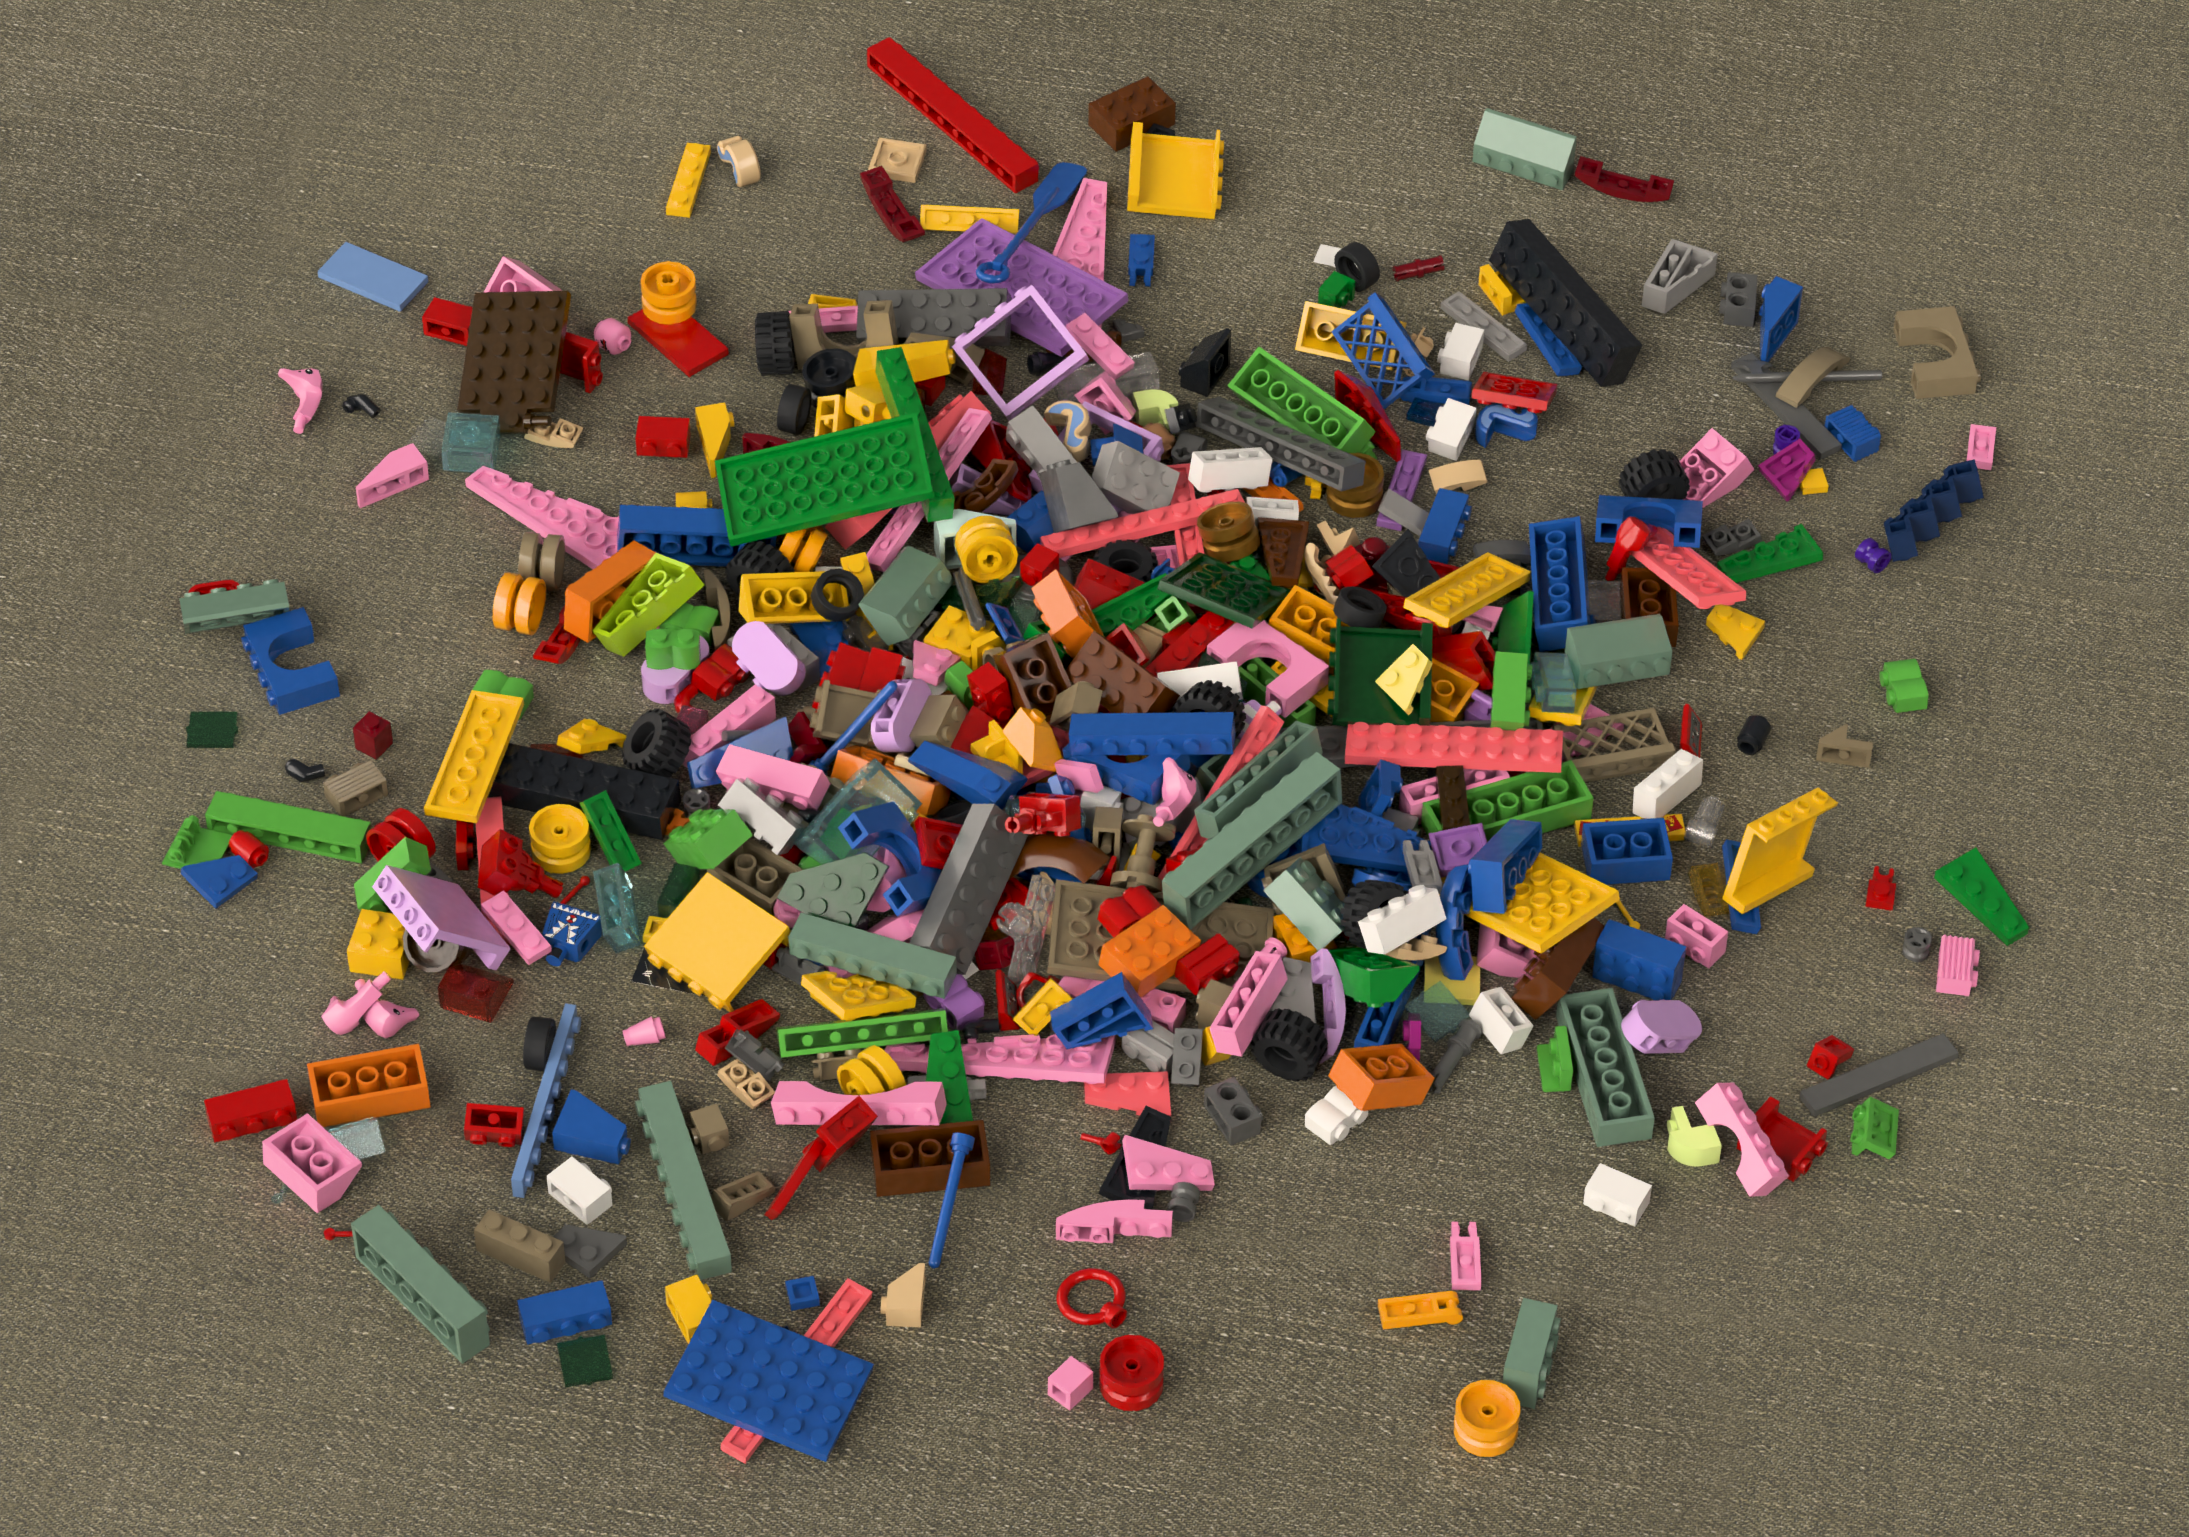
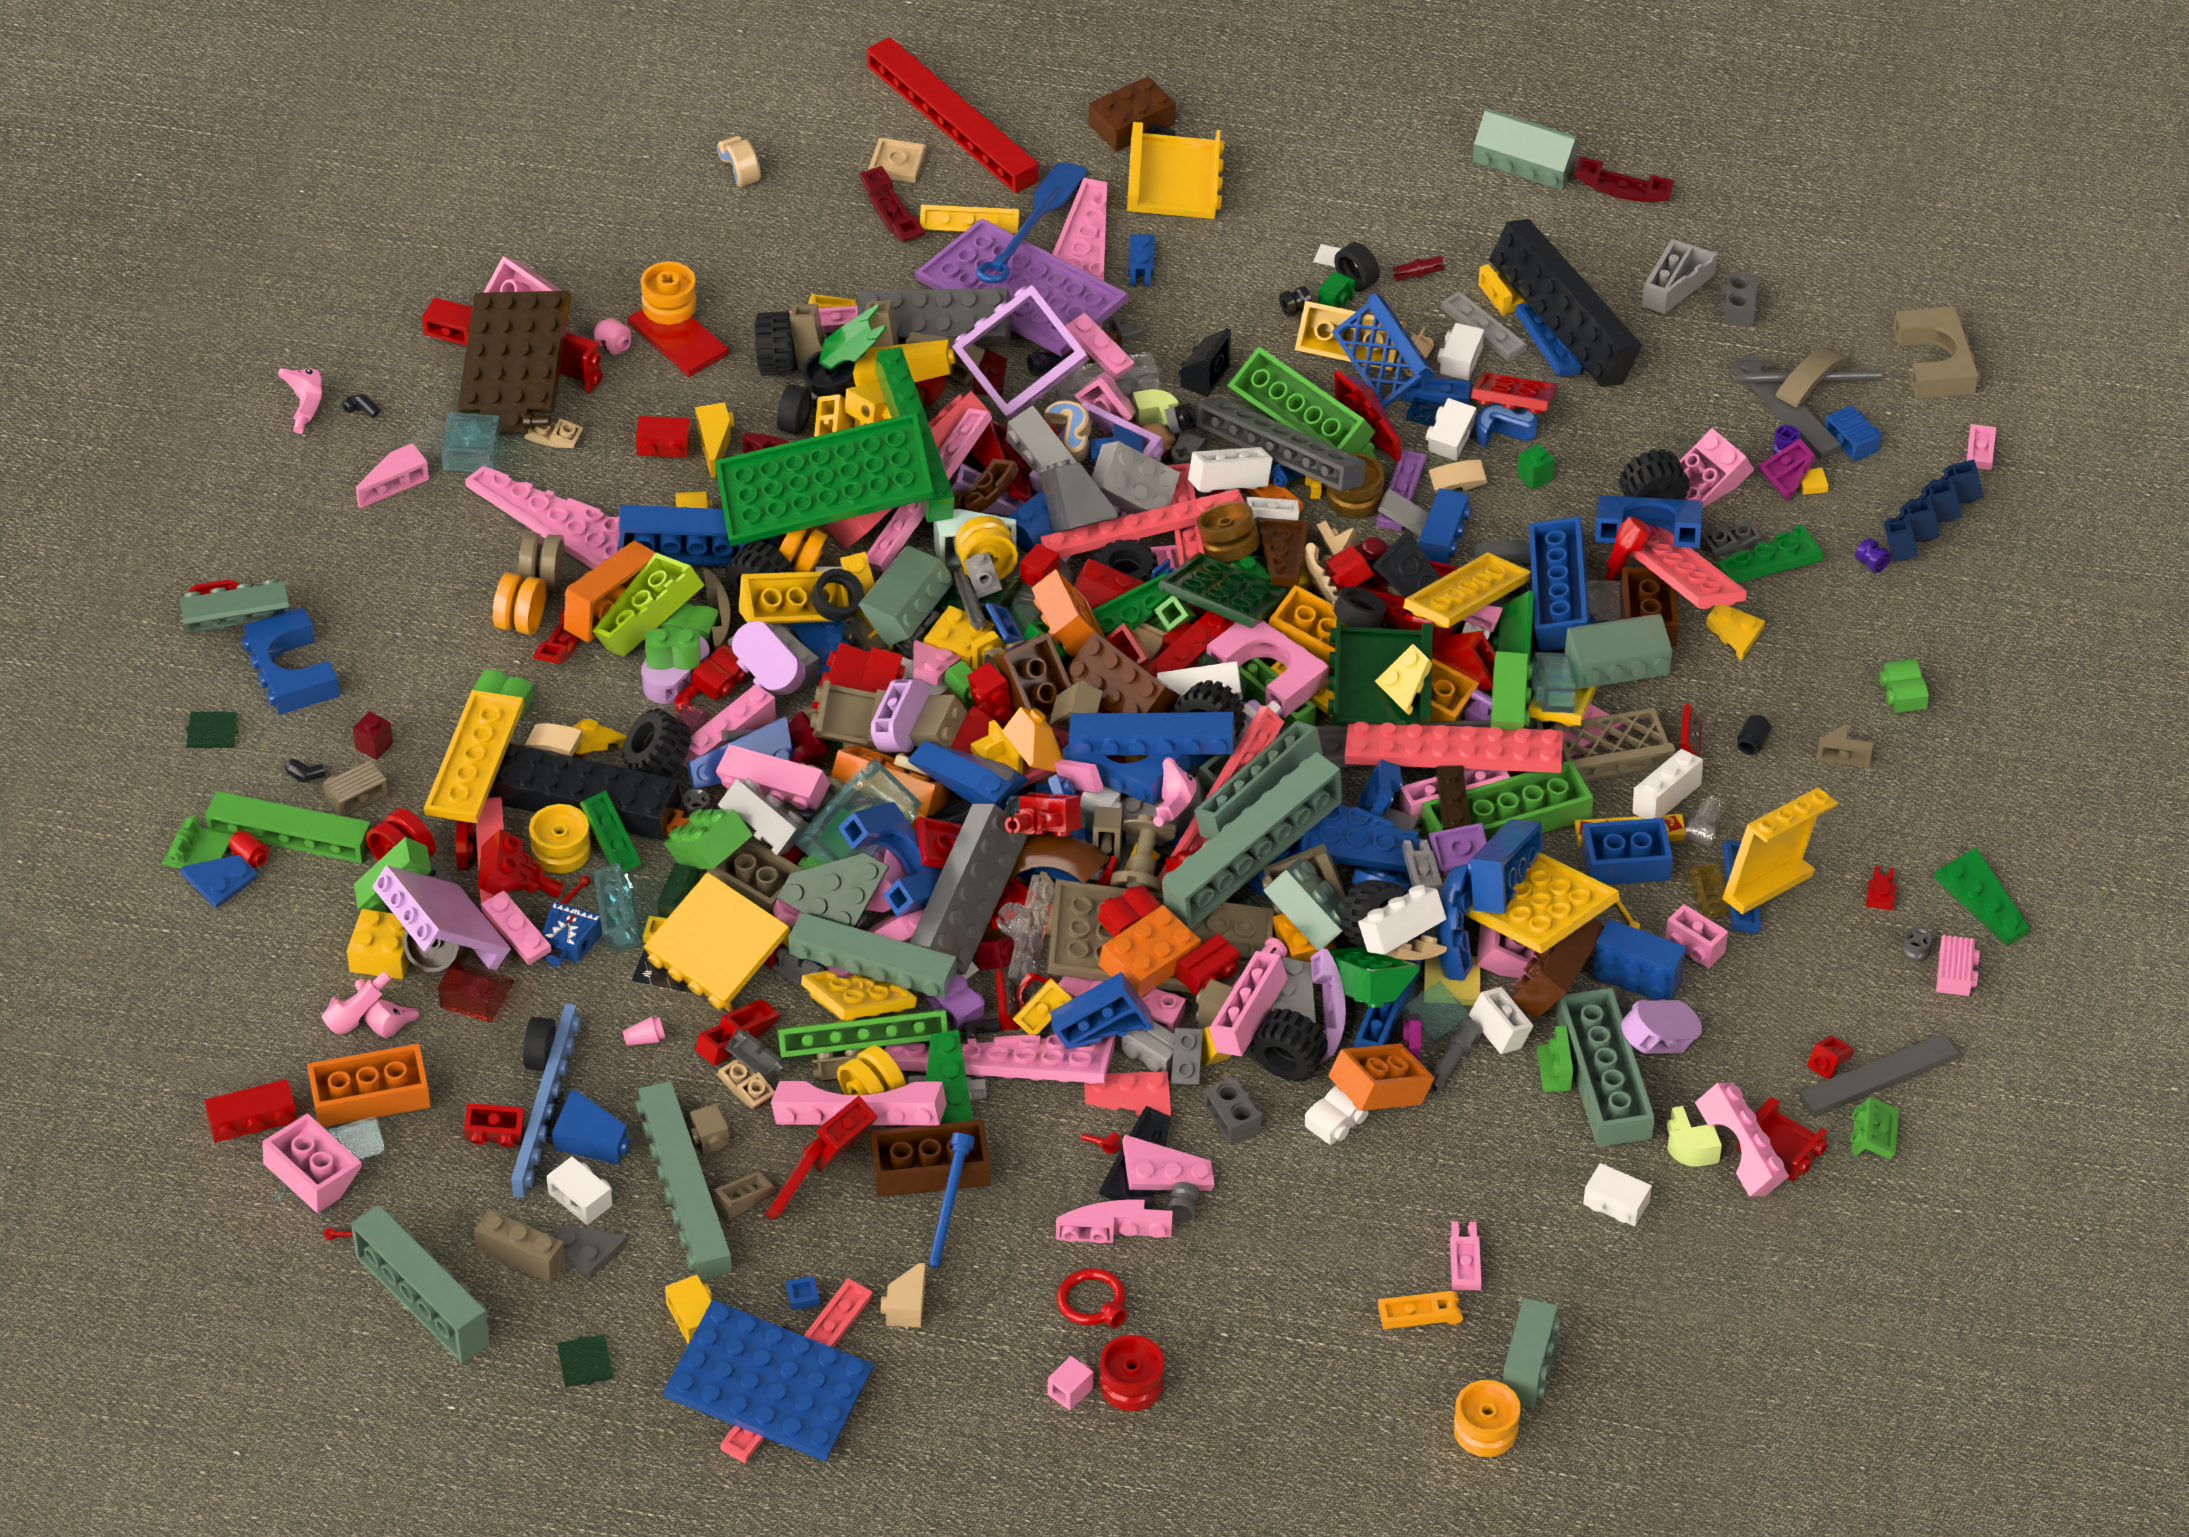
(373, 276): medium blue tile -> none
(554, 738): none -> tan slope
(564, 1312): blue brick -> none
(688, 180): yellow plate -> none
(851, 340): none -> shield
(855, 727): blue piece -> none
(982, 574): none -> light grey brick
(1294, 301): none -> black wheel
(1535, 467): none -> green brick
(1778, 315): blue slope -> none

